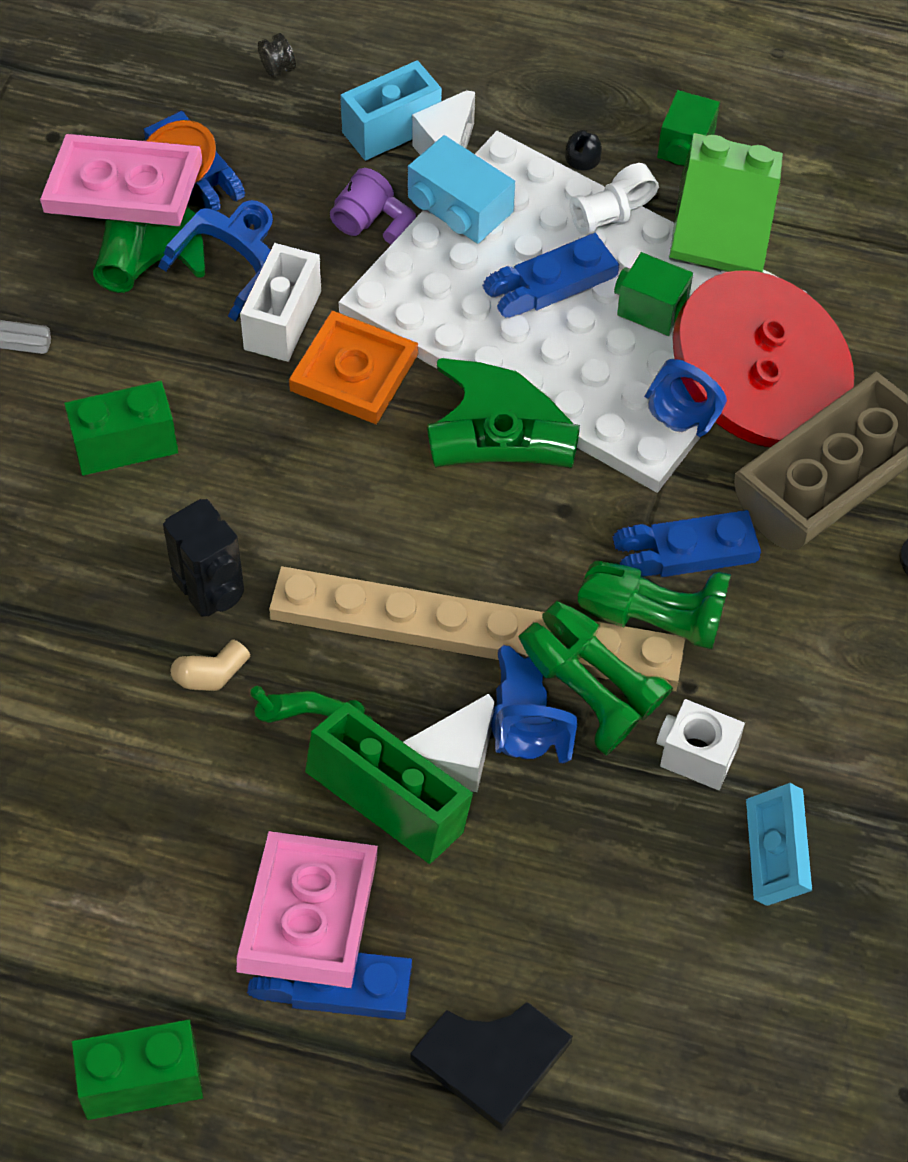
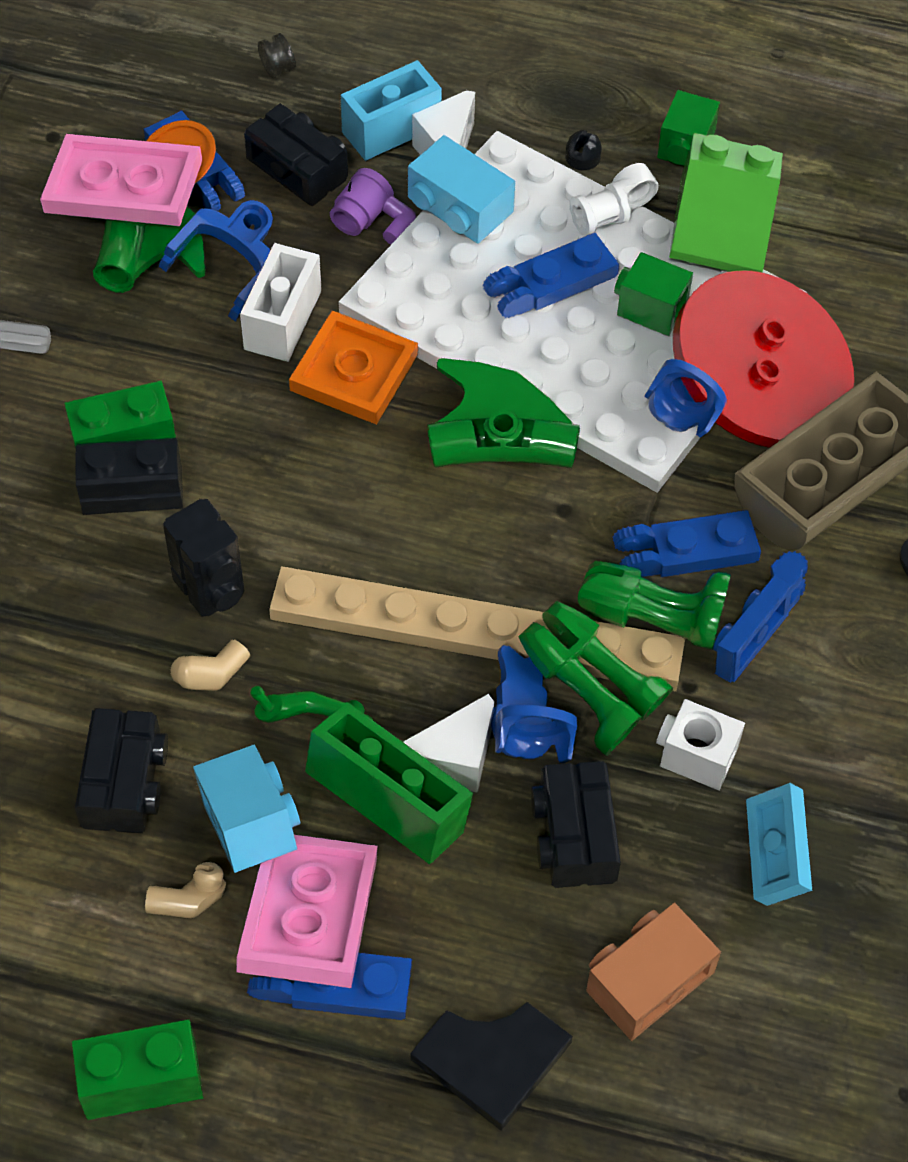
(119, 771): none -> black brick
(129, 476): none -> black brick
(193, 898): none -> tan arm
(247, 807): none -> medium azure brick
(297, 154): none -> black brick
(578, 824): none -> black brick
(651, 969): none -> nougat brick
(760, 616): none -> blue hinge

